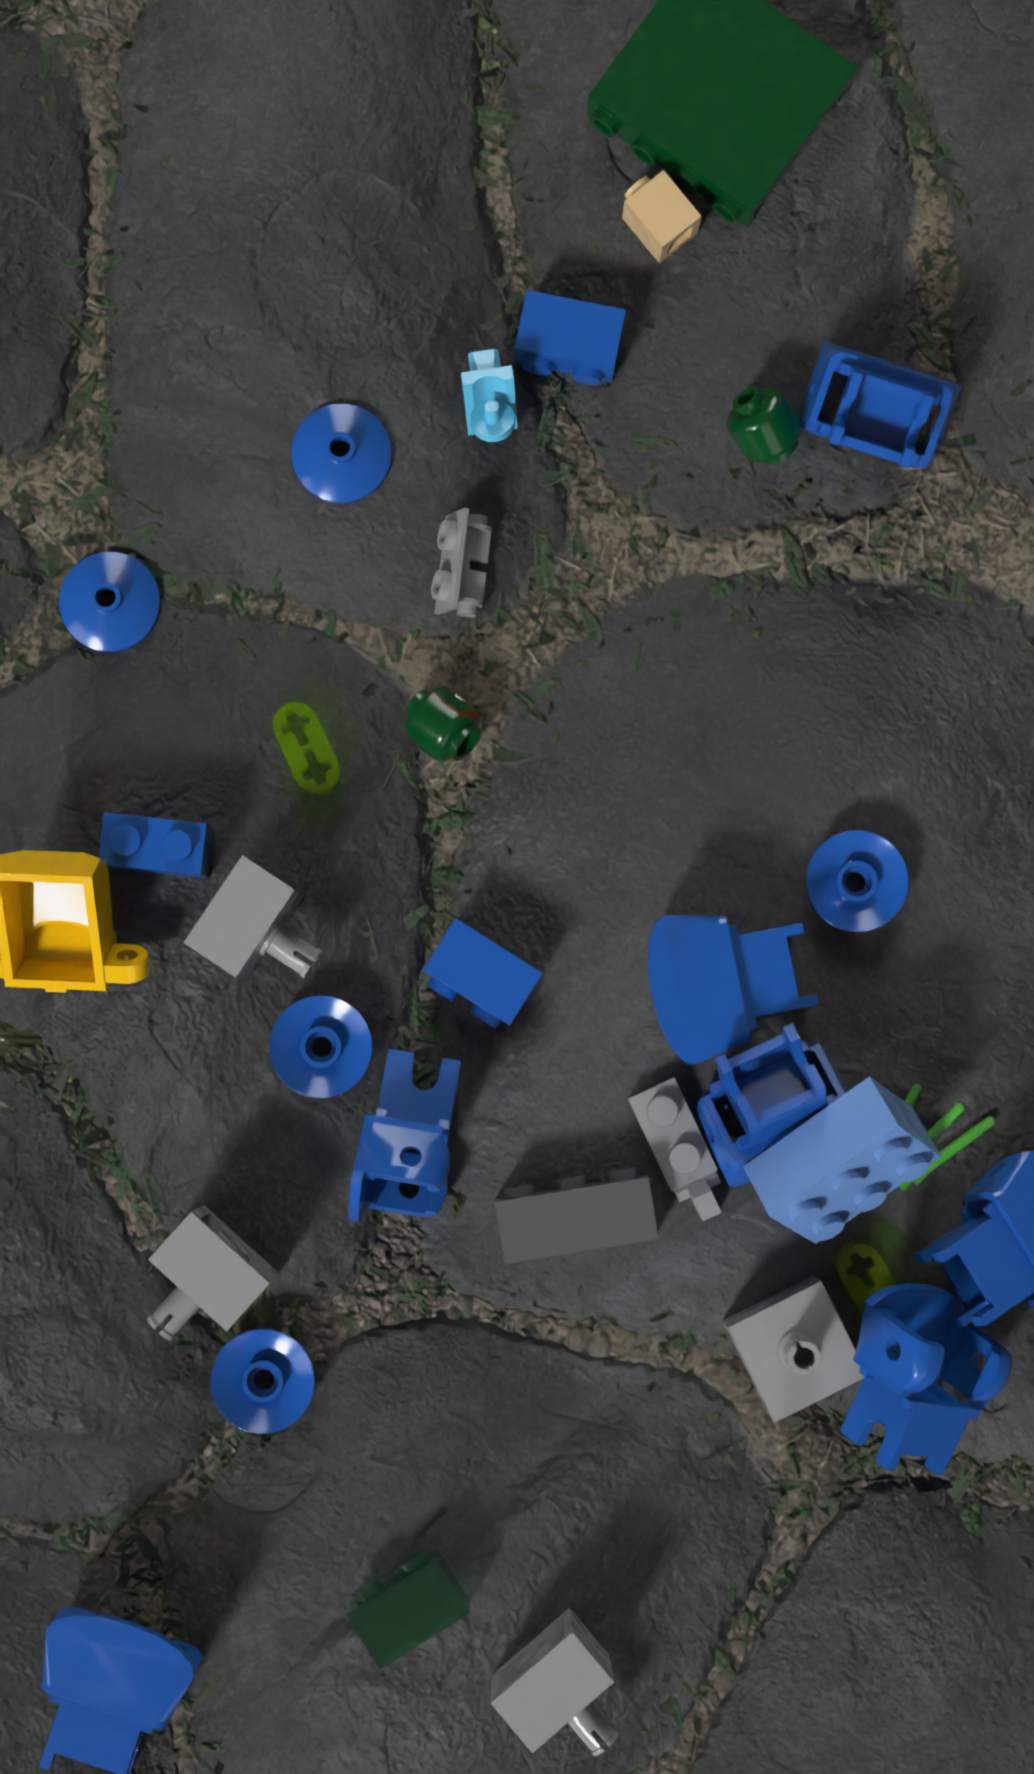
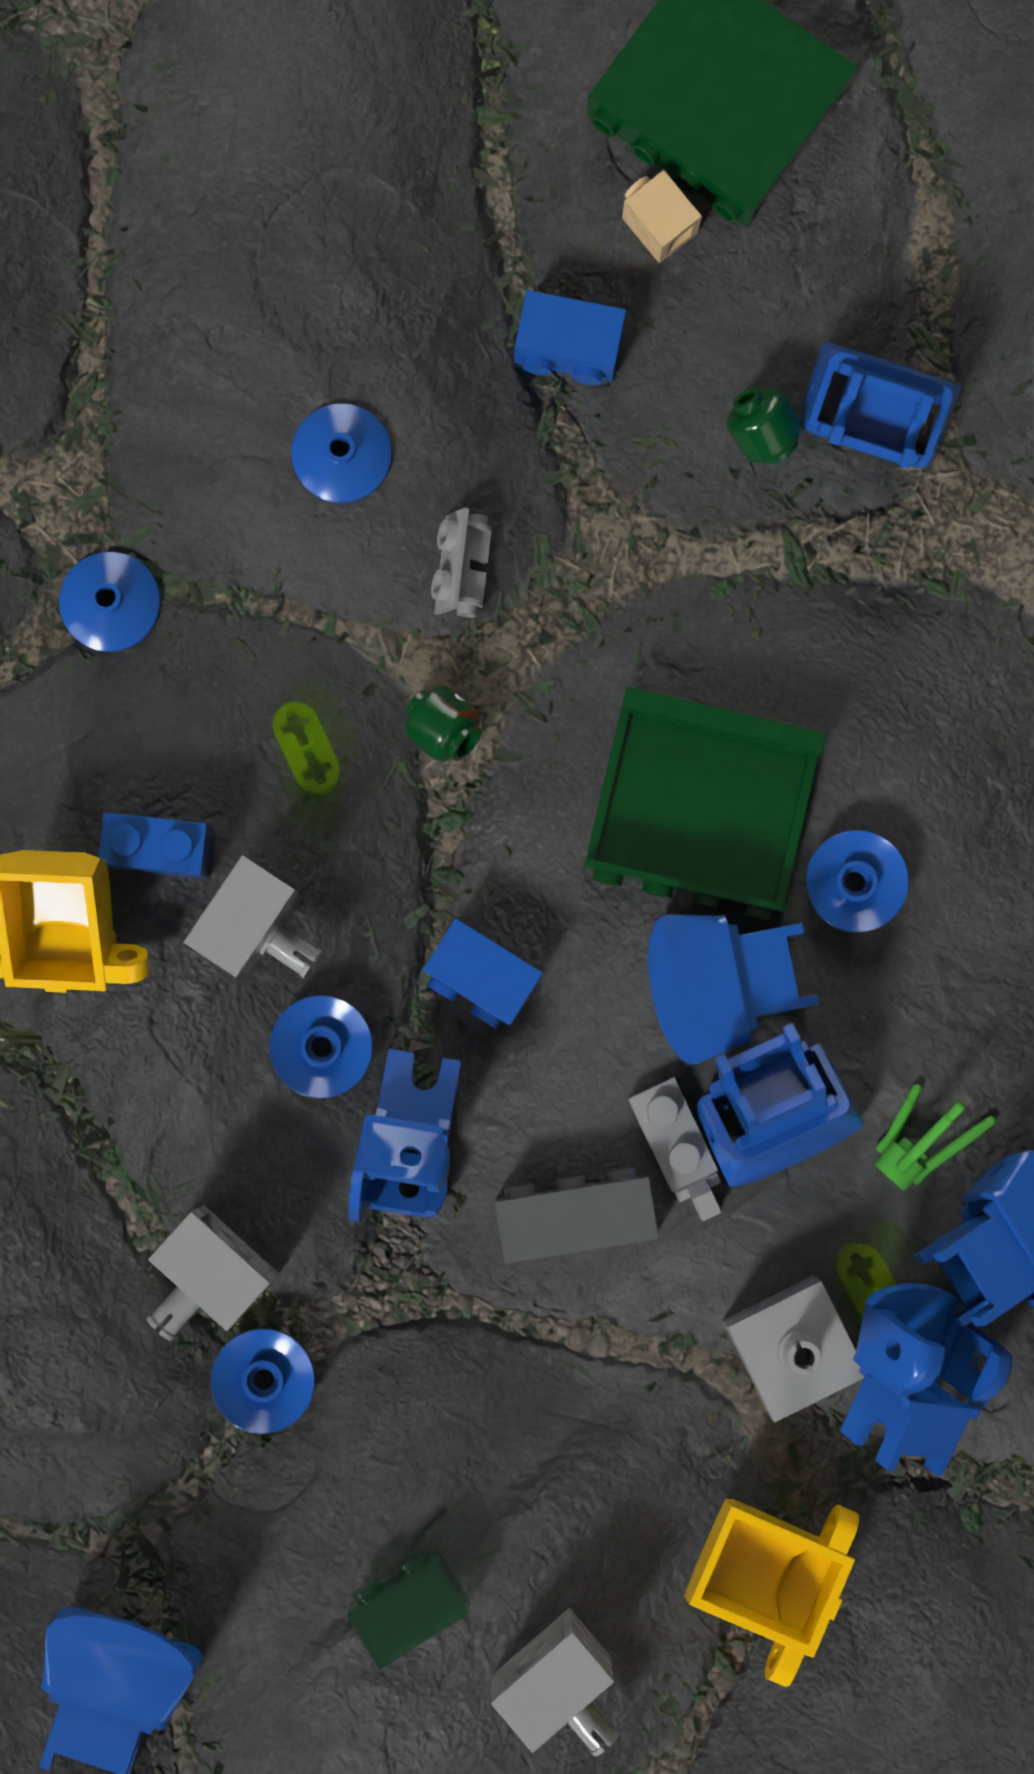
(489, 397): medium azure hips -> none
(703, 803): none -> dark green panel
(774, 1579): none -> yellow piece
(842, 1161): medium blue brick -> none

